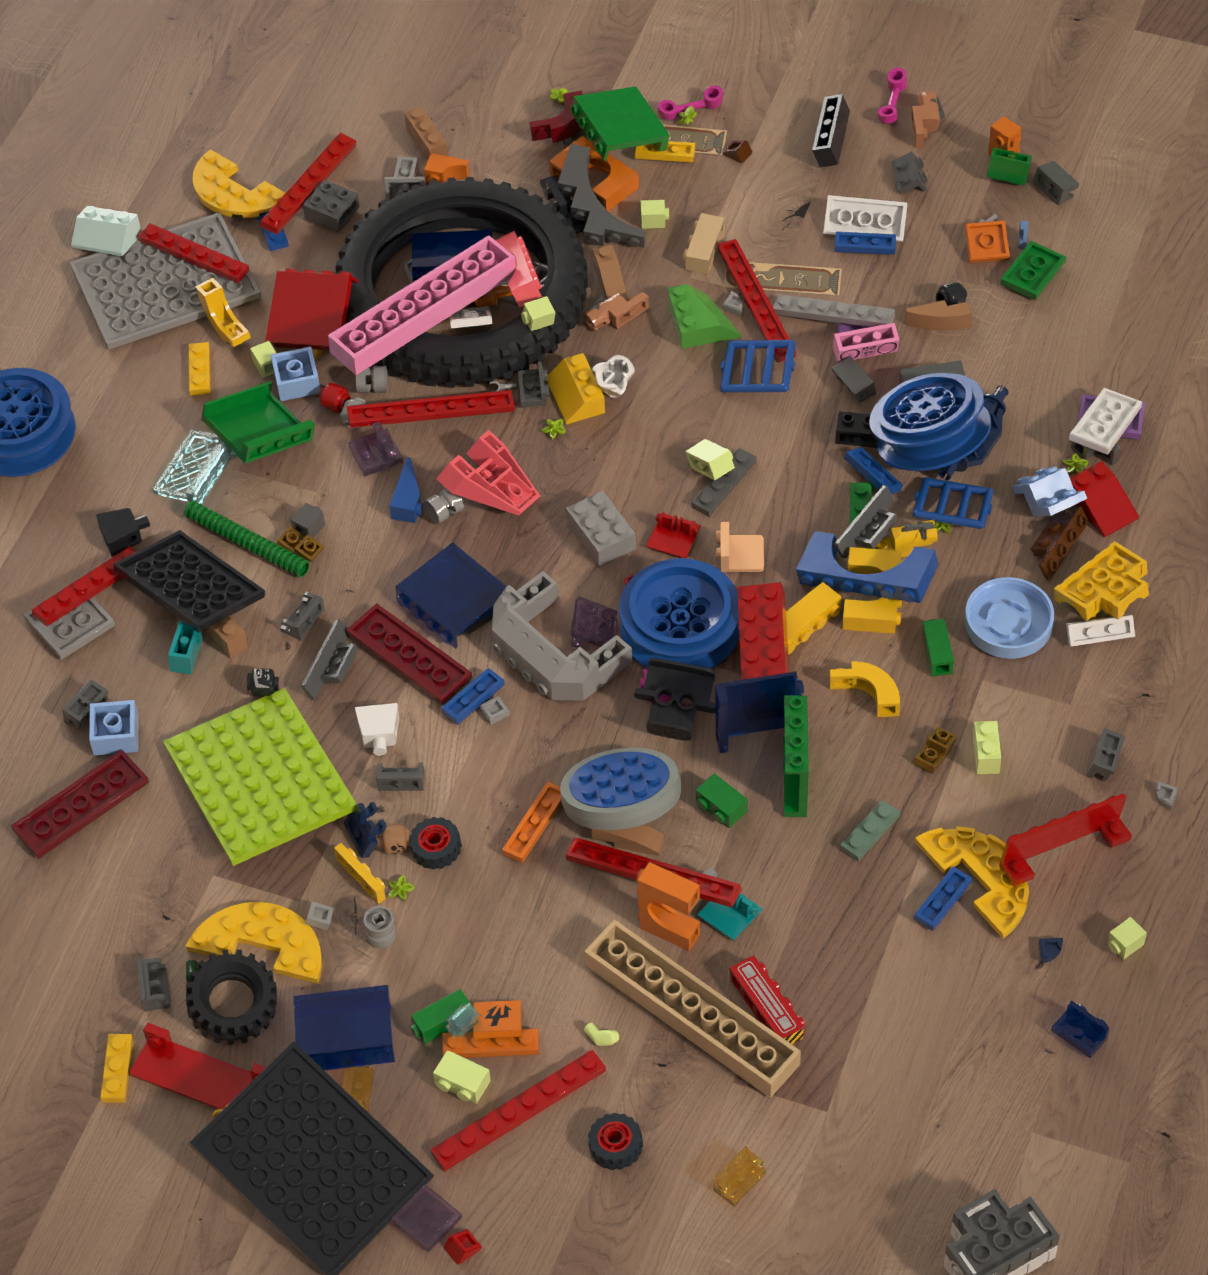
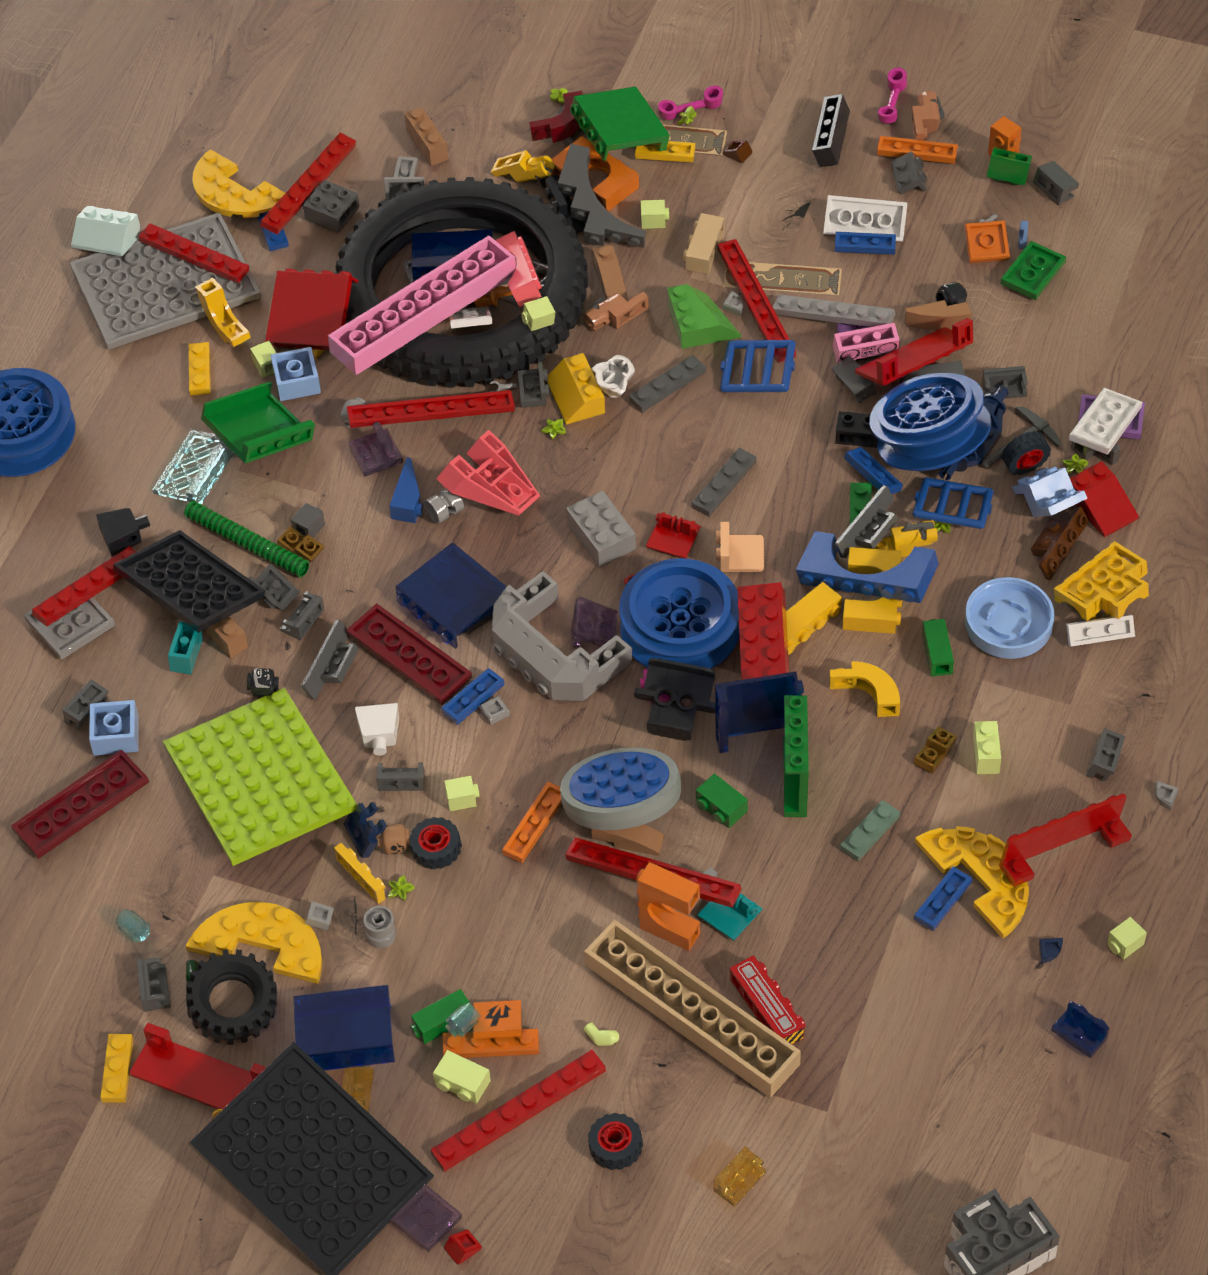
(133, 925): none -> clear light blue brick
(277, 587): none -> dark grey bracket
(334, 397): red head -> none
(379, 380): light grey wheel -> none
(444, 167): orange arch -> none
(461, 793): none -> yellowish green brick
(524, 167): none -> yellow plate
(667, 383): none -> dark grey plate
(710, 459): yellowish green brick -> none
(918, 353): none -> red bracket
(924, 149): none -> orange plate
(1010, 377): none -> dark grey hinge
(1026, 453): none -> black wheel
(1039, 425): none -> dark grey piece

